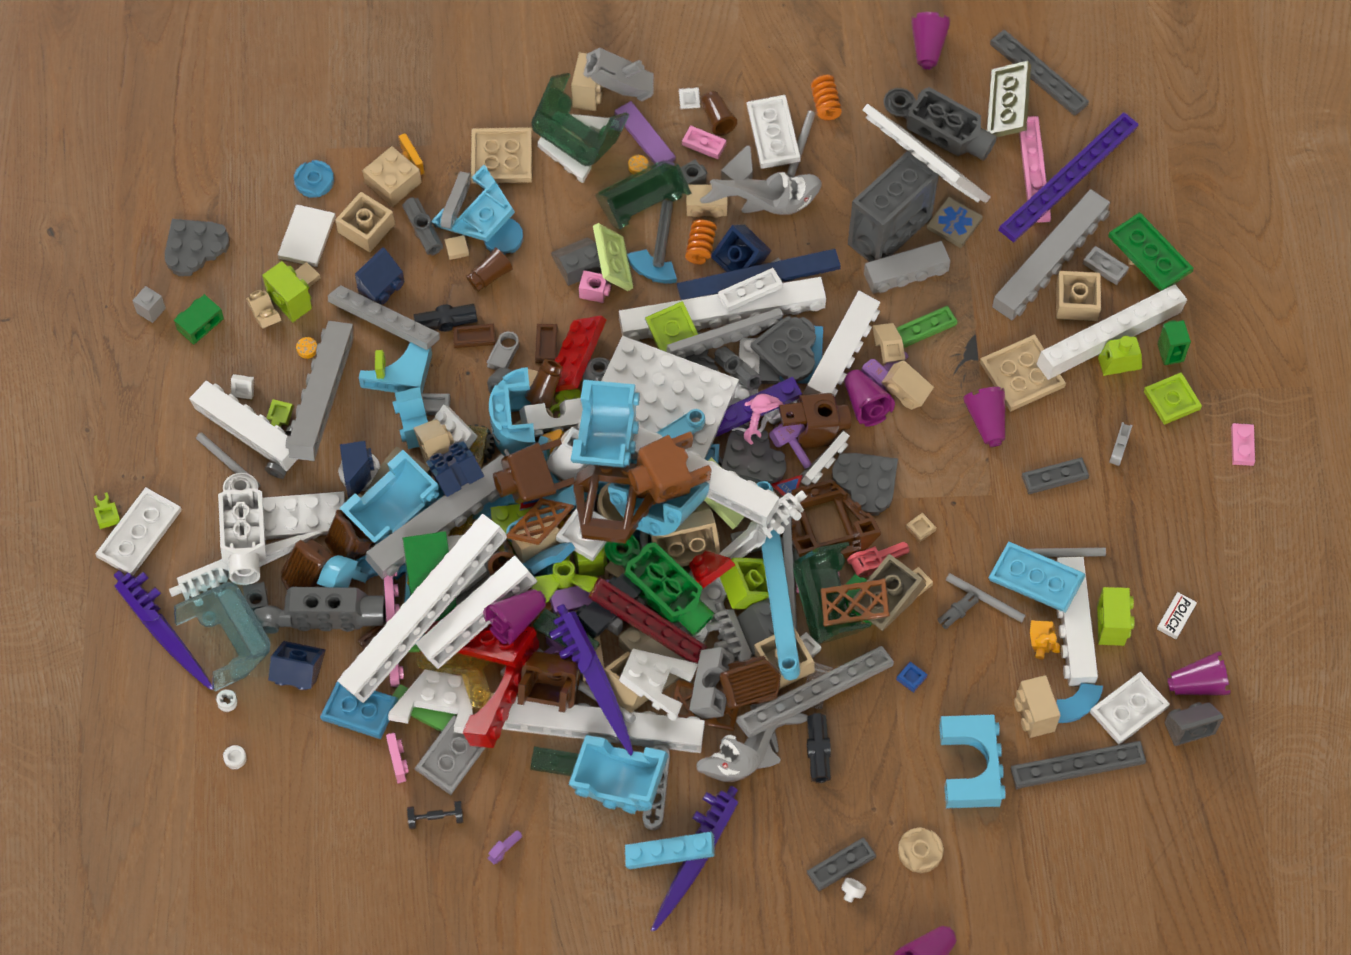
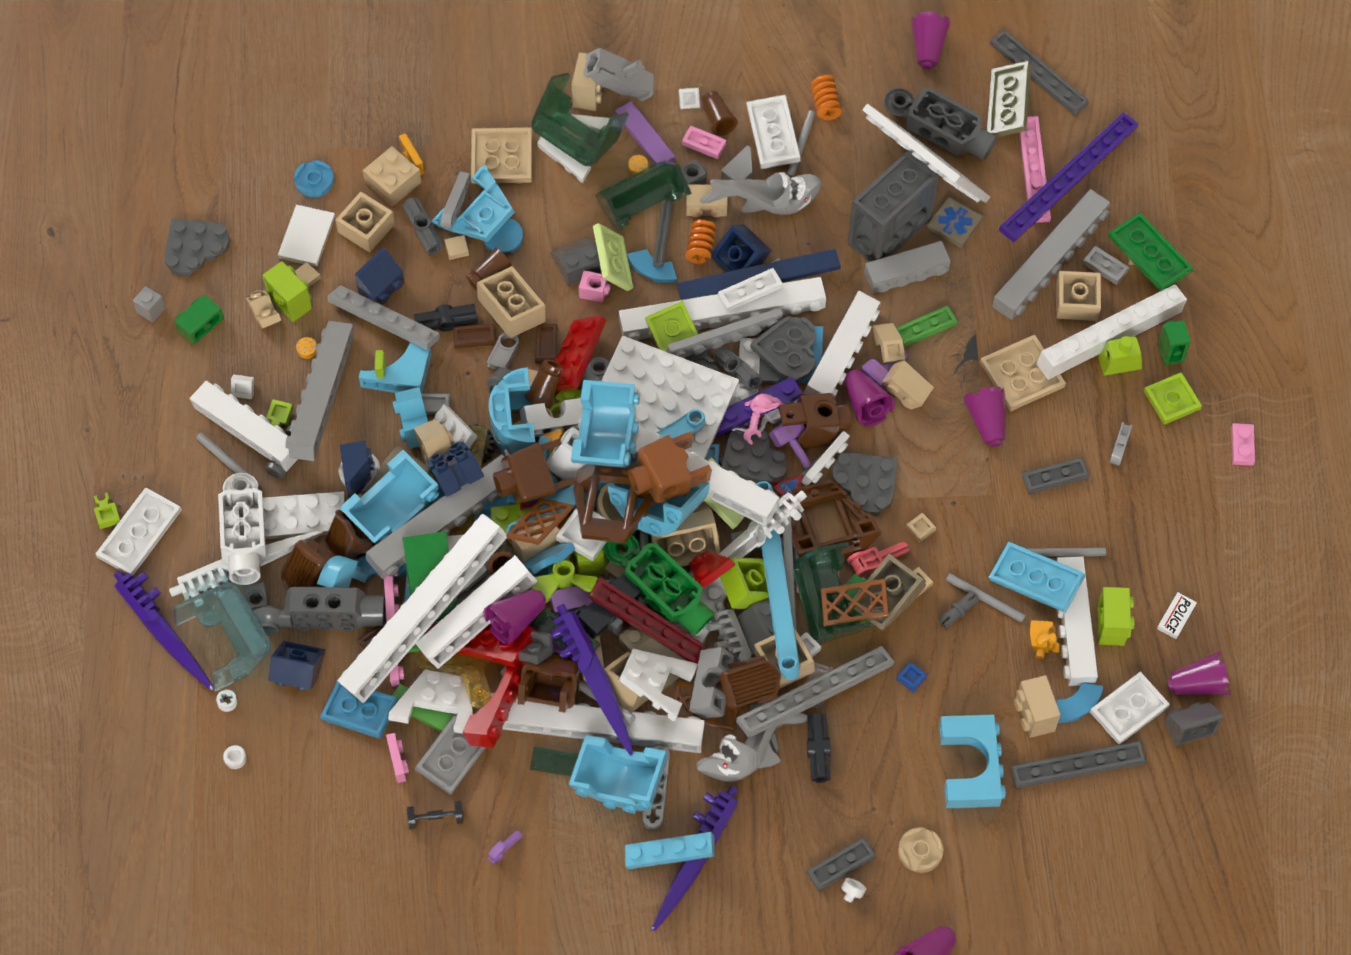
(511, 302): none -> tan brick
(539, 649): none -> dark grey bracket

